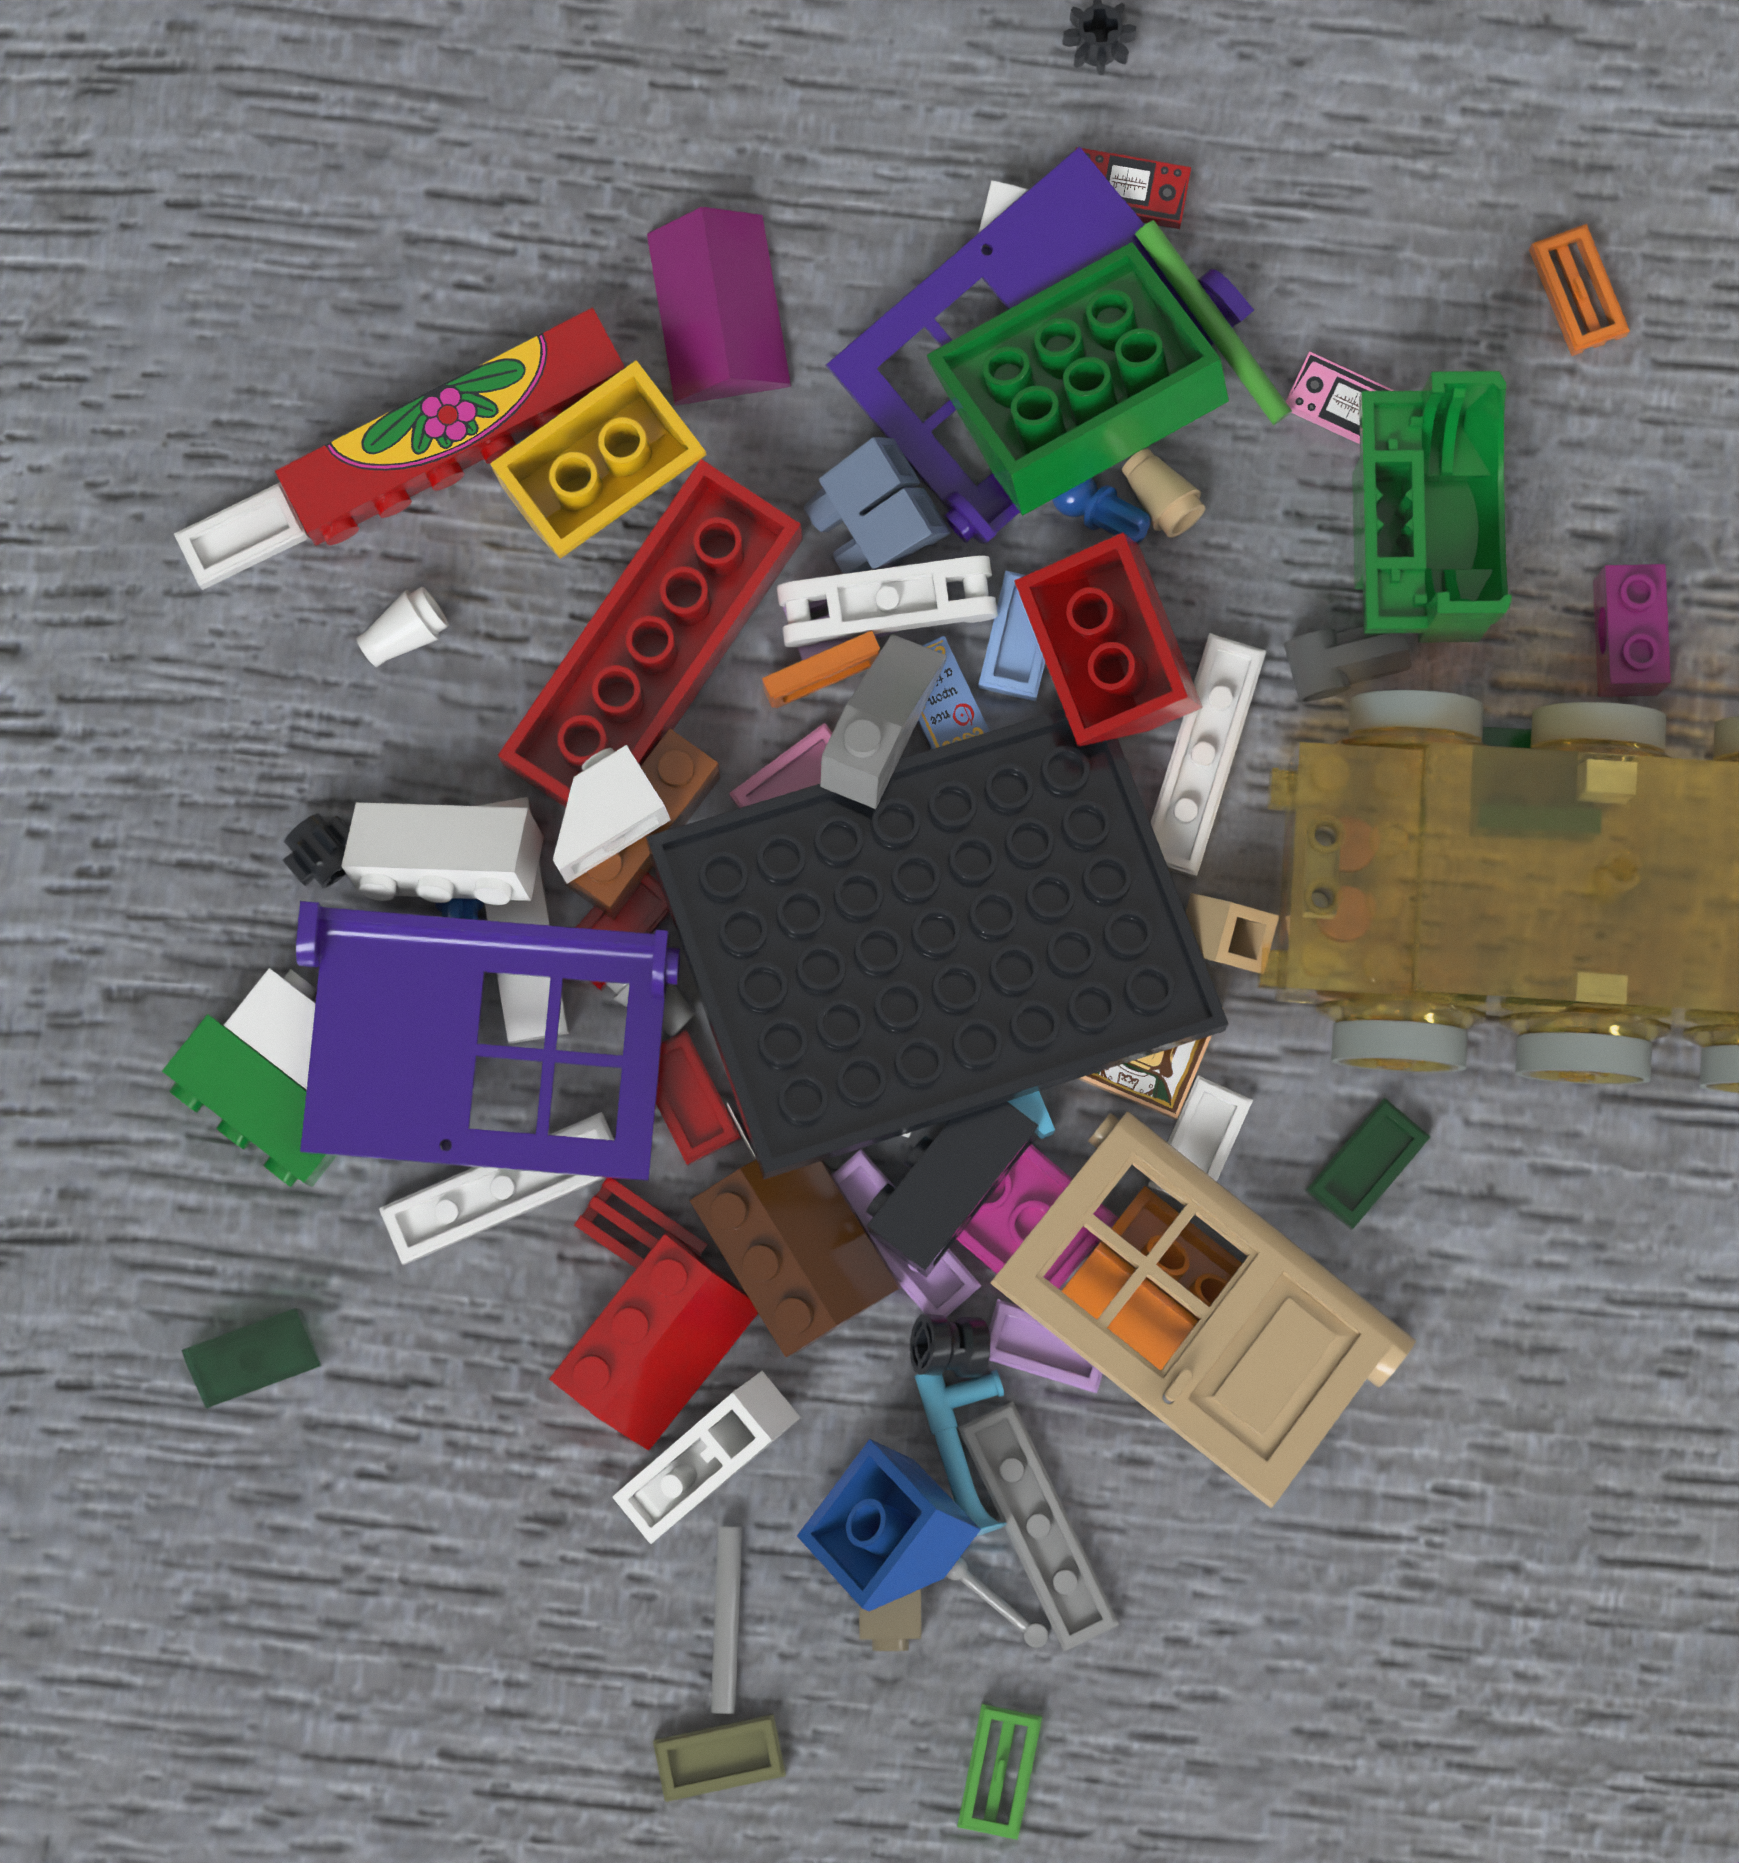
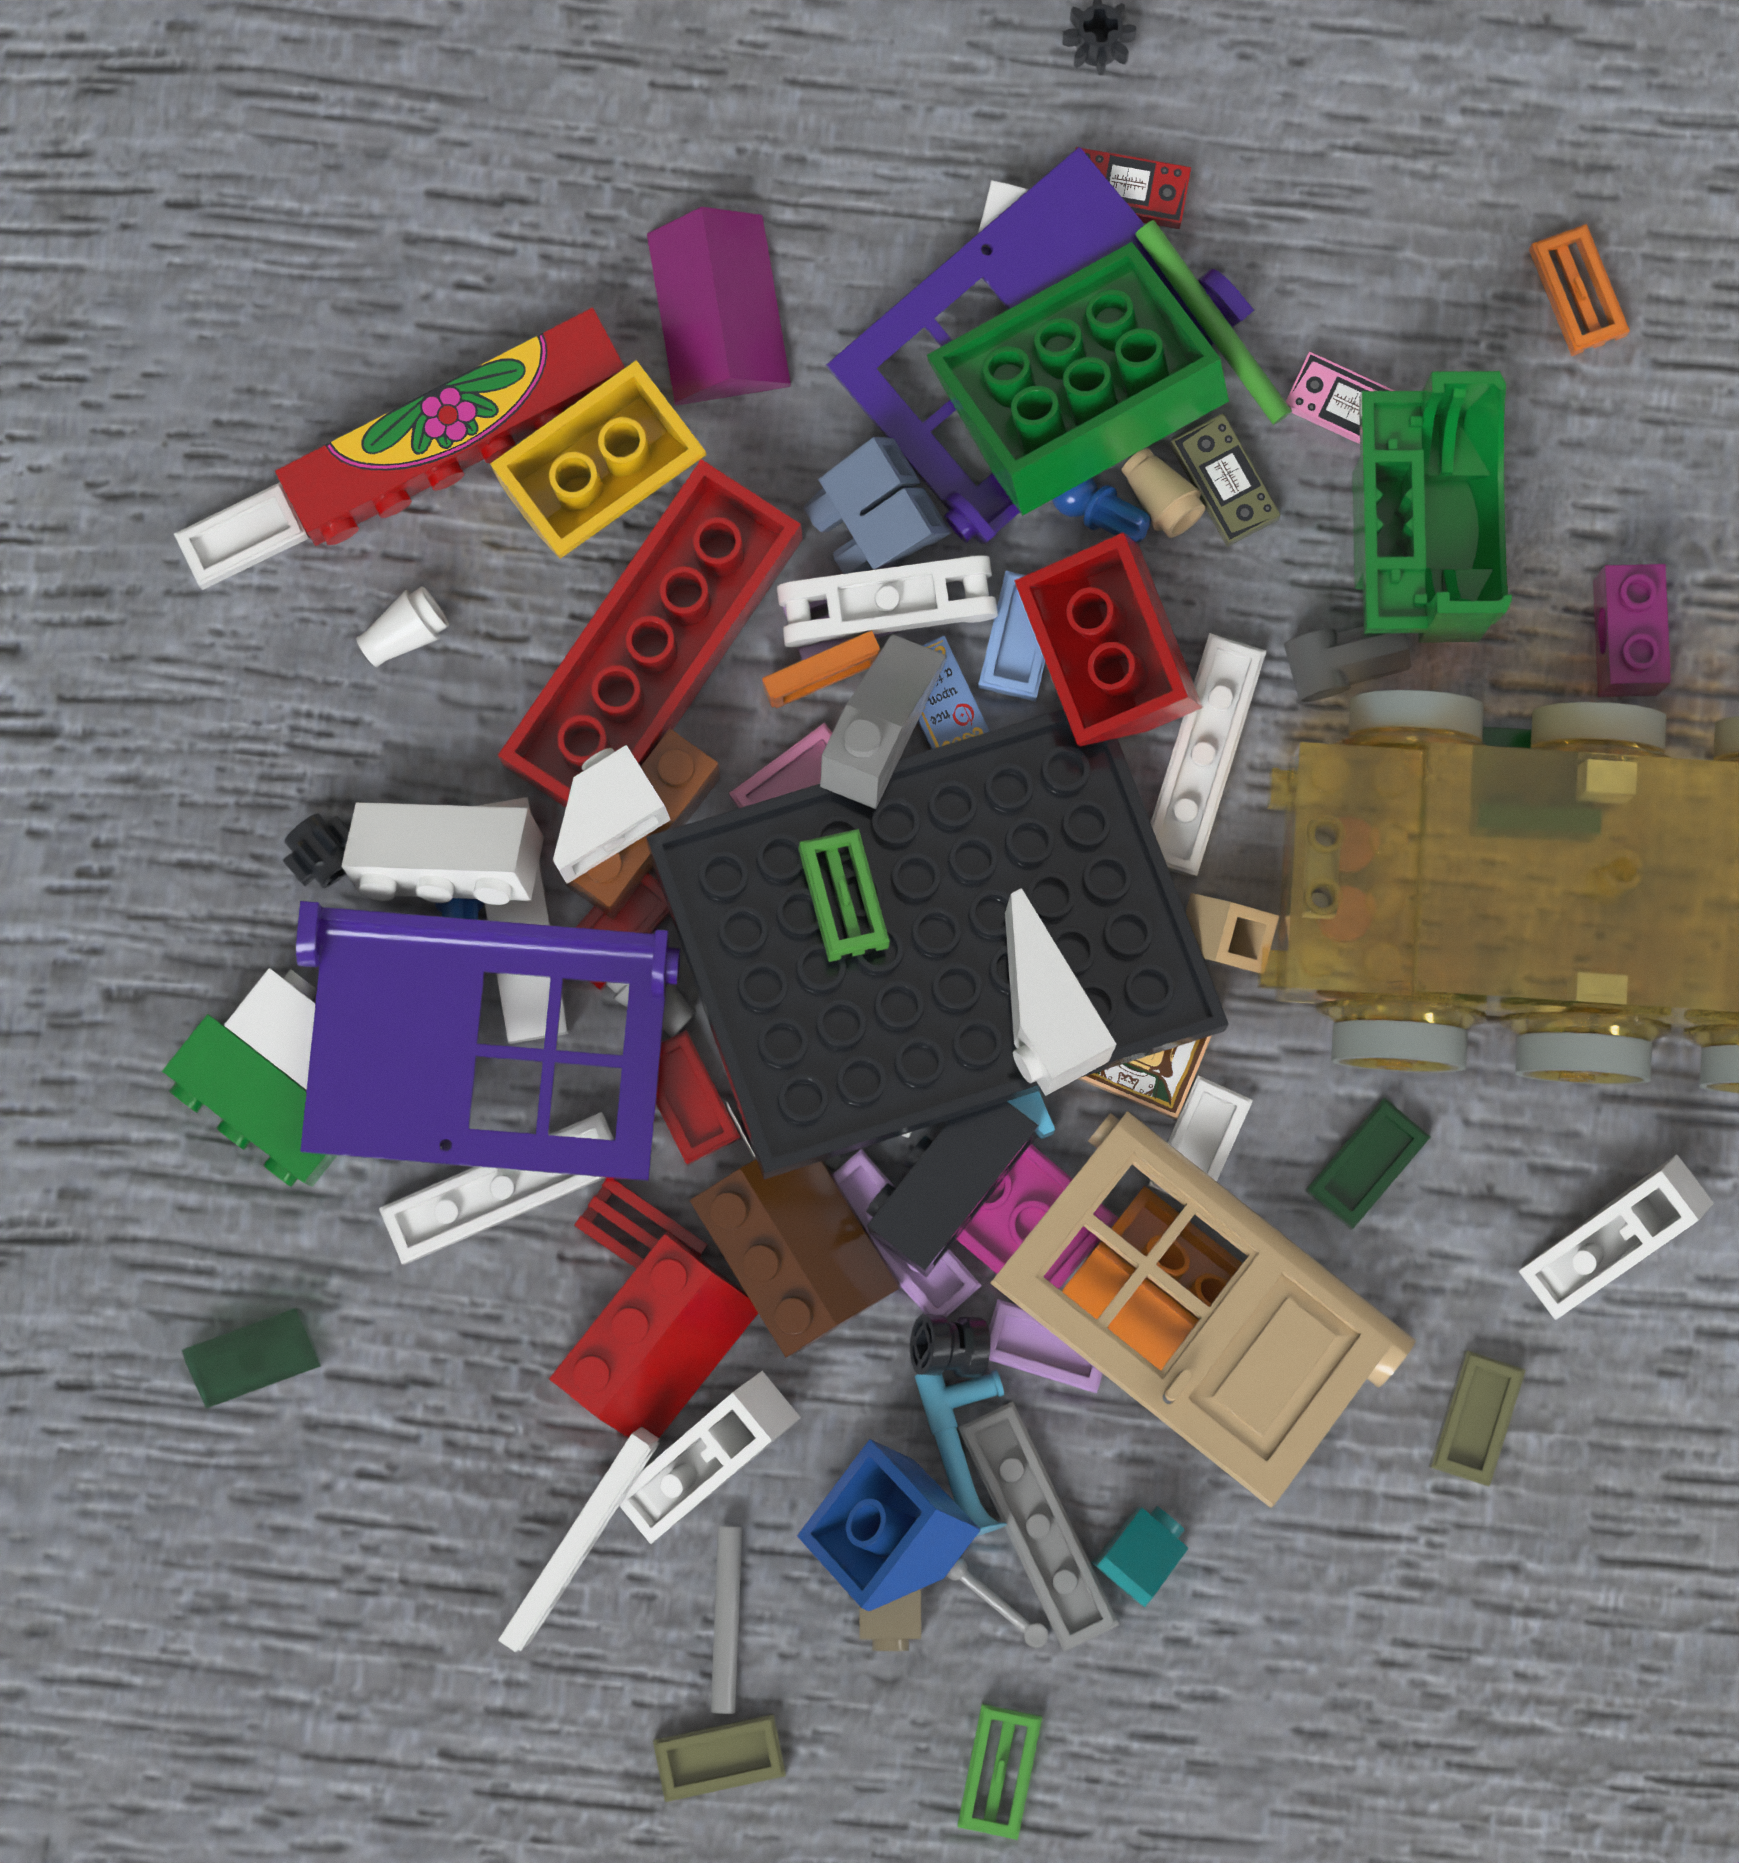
(579, 1540): none -> white tile
(855, 941): none -> bright green tile
(1052, 1016): none -> white slope
(1142, 1553): none -> teal slope
(1225, 479): none -> tile
(1477, 1418): none -> olive tile
(1617, 1237): none -> white slope

